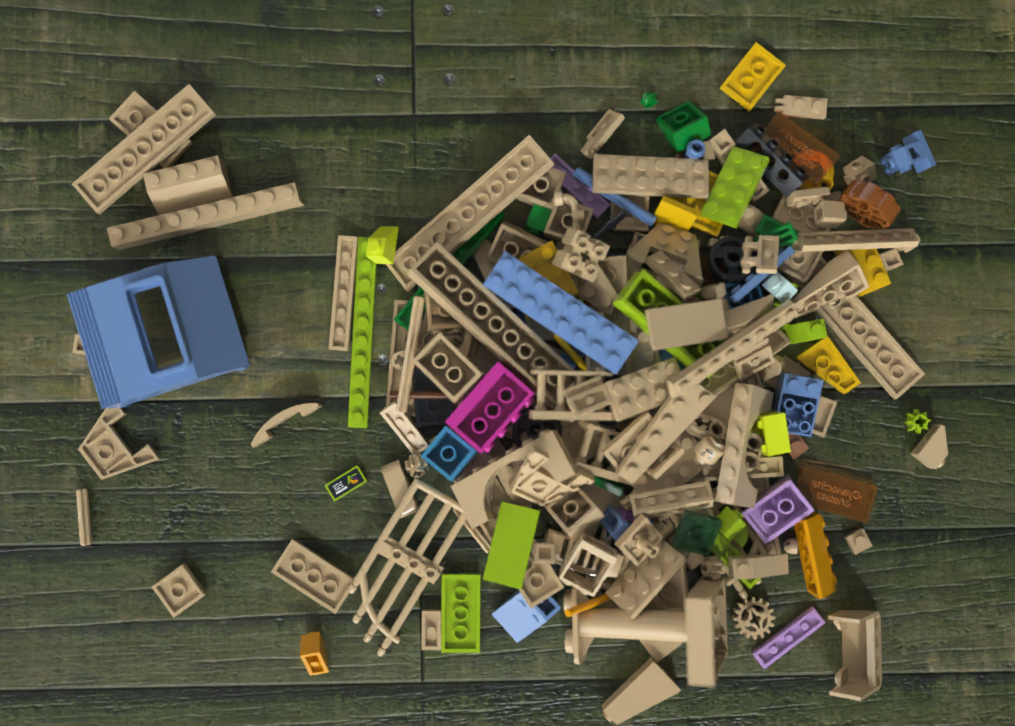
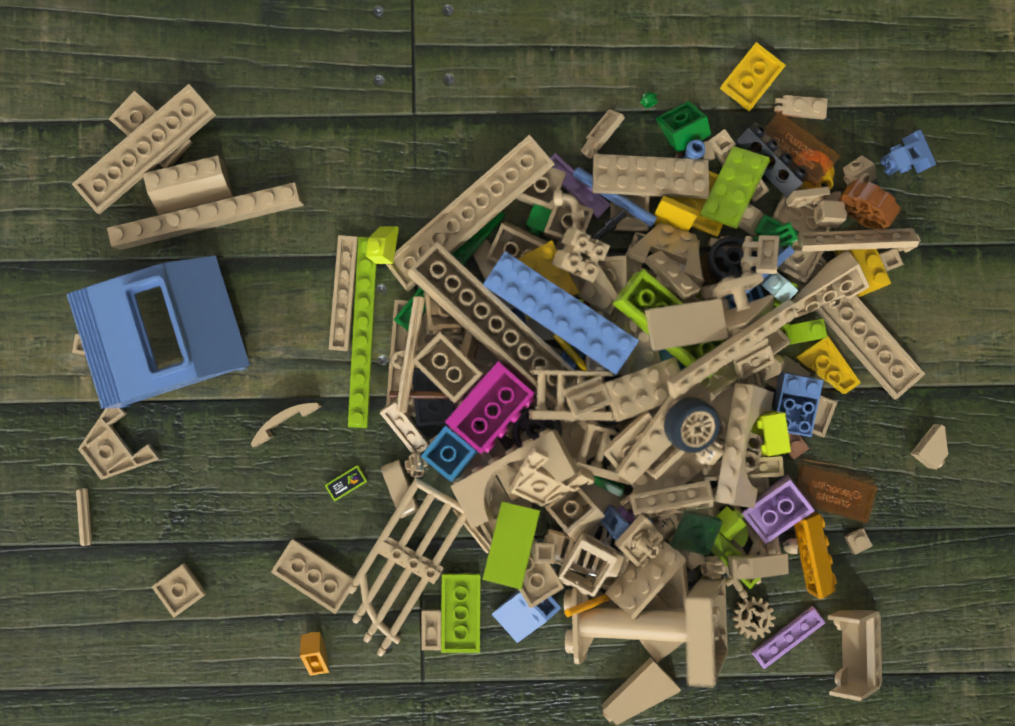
(691, 425): none -> black wheel
(737, 288): none -> tan plate
(923, 421): lime gear -> none

